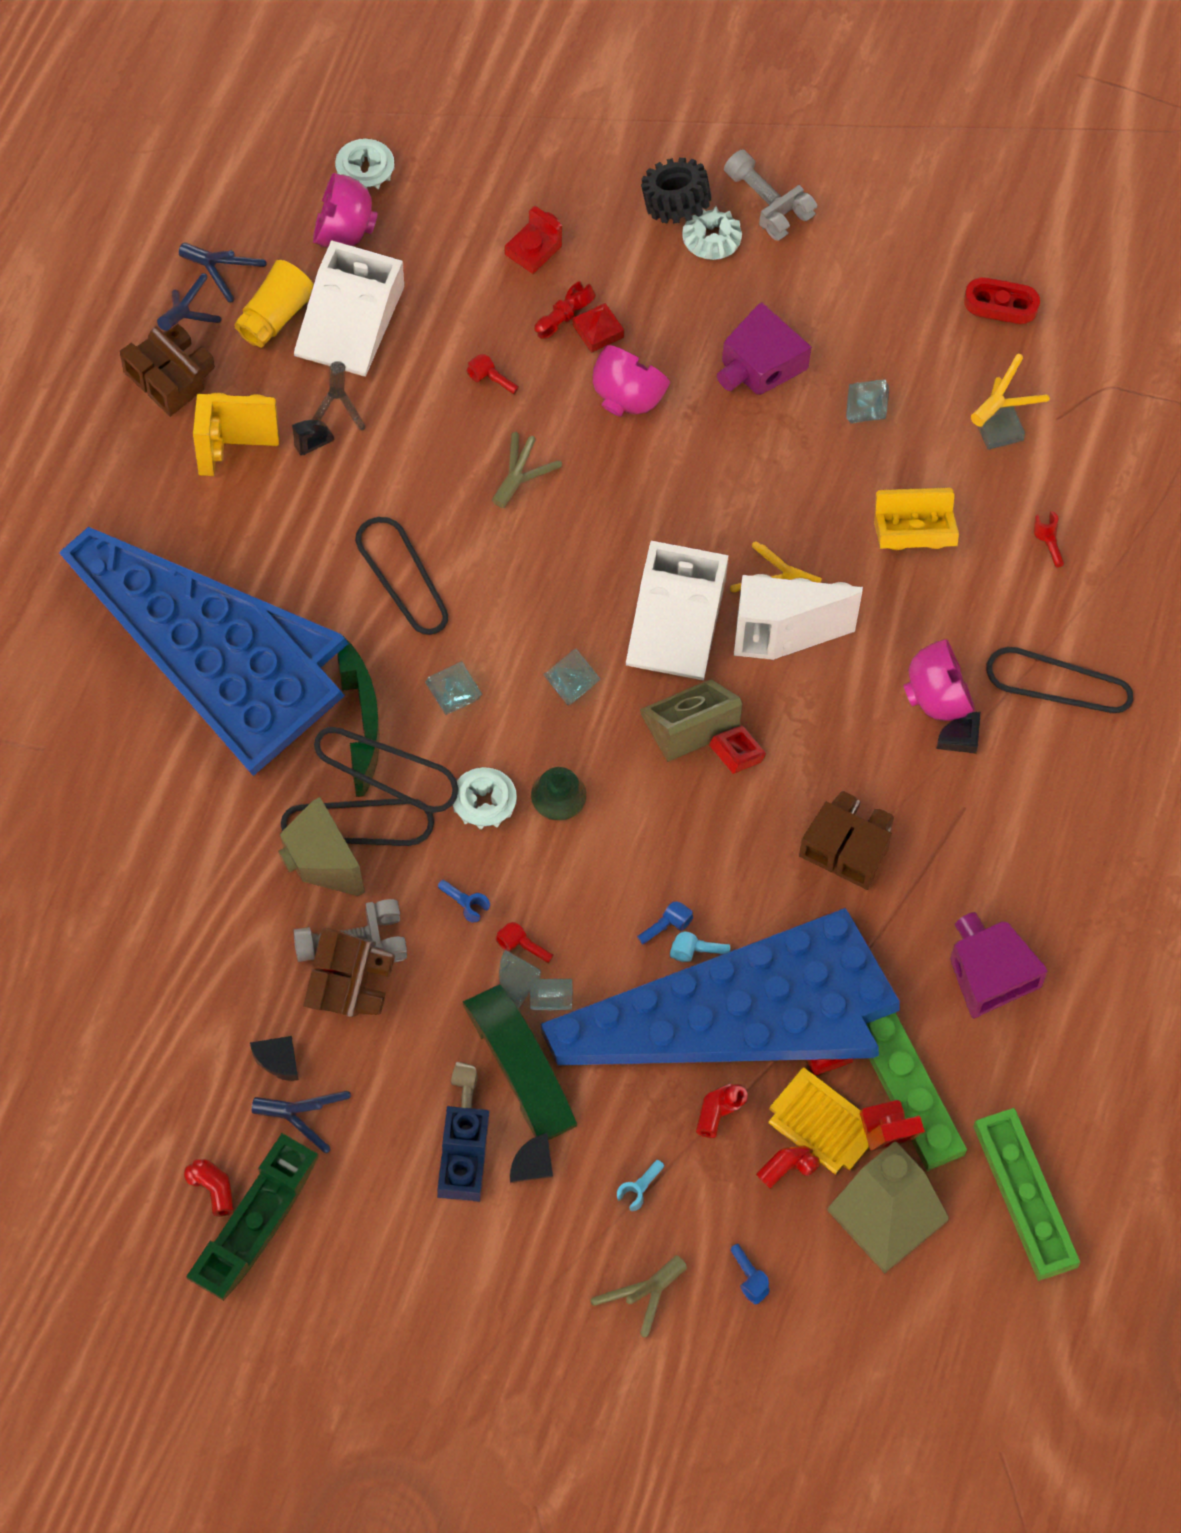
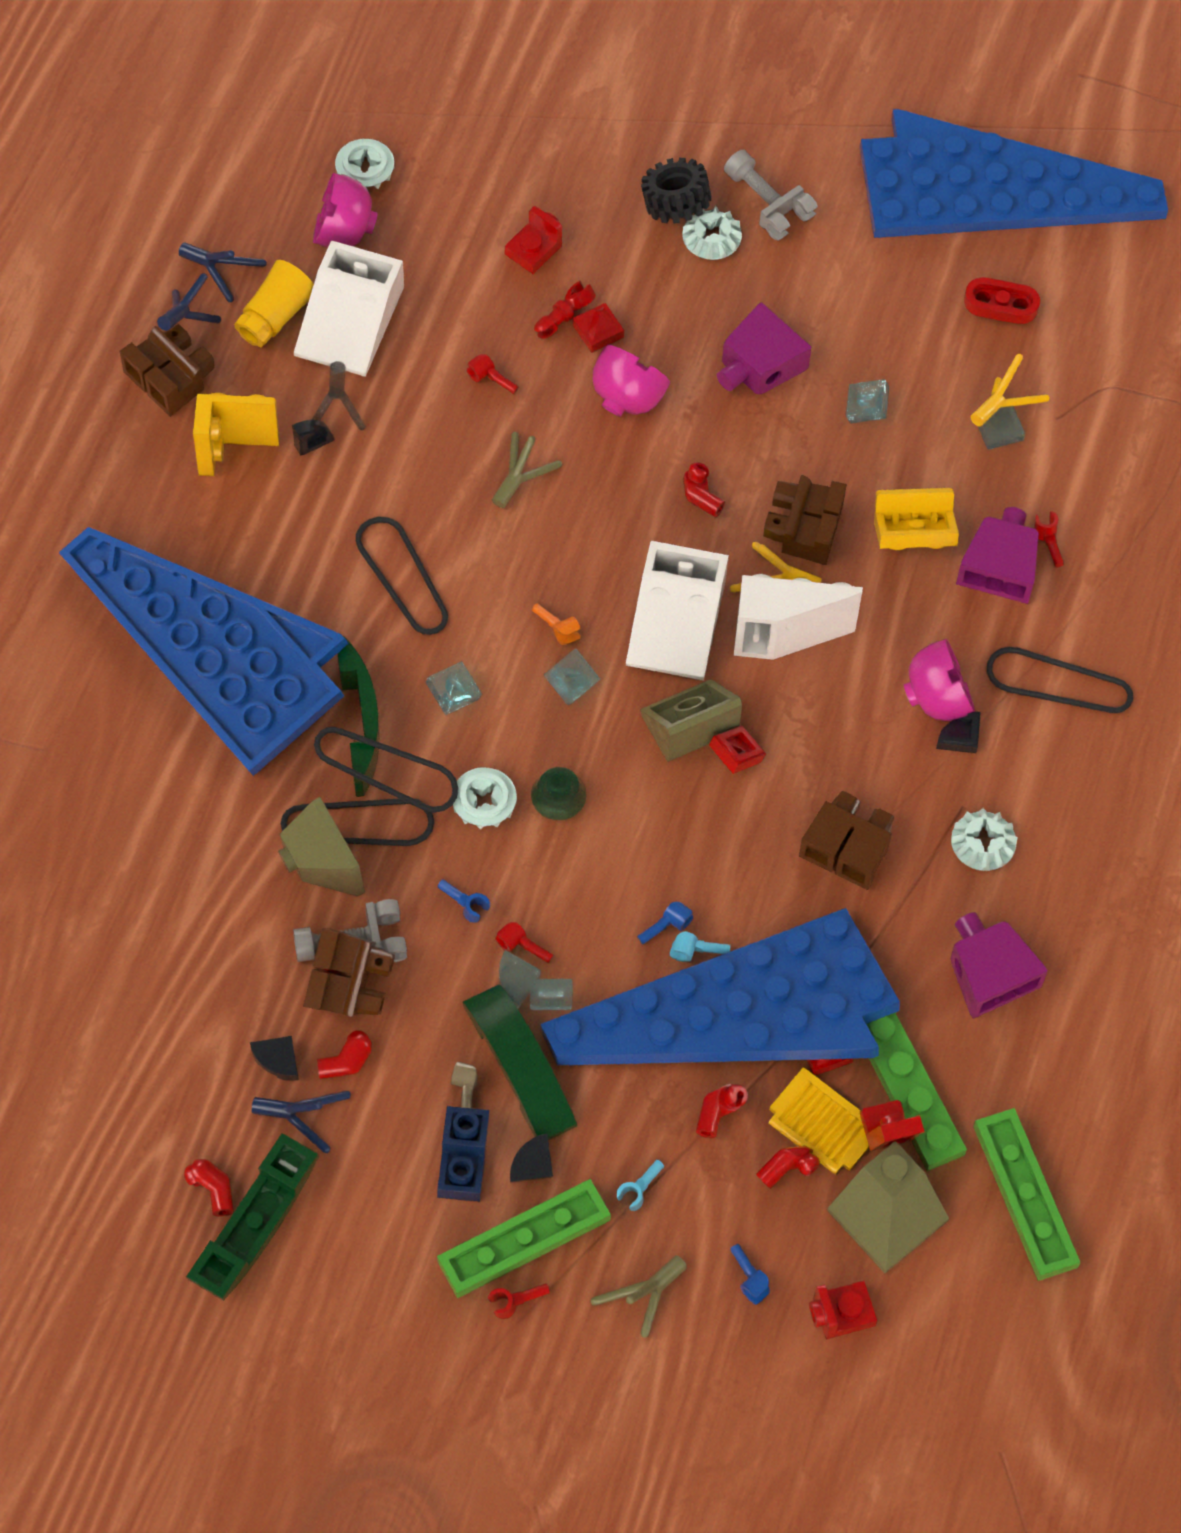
(349, 1060): none -> red arm
(515, 1299): none -> red hand
(523, 1238): none -> bright green plate
(564, 631): none -> orange hand
(697, 490): none -> red arm
(812, 518): none -> reddish brown hips
(842, 1309): none -> red bracket
(968, 180): none -> blue wing
(971, 850): none -> light aqua gear
(1002, 557): none -> magenta torso

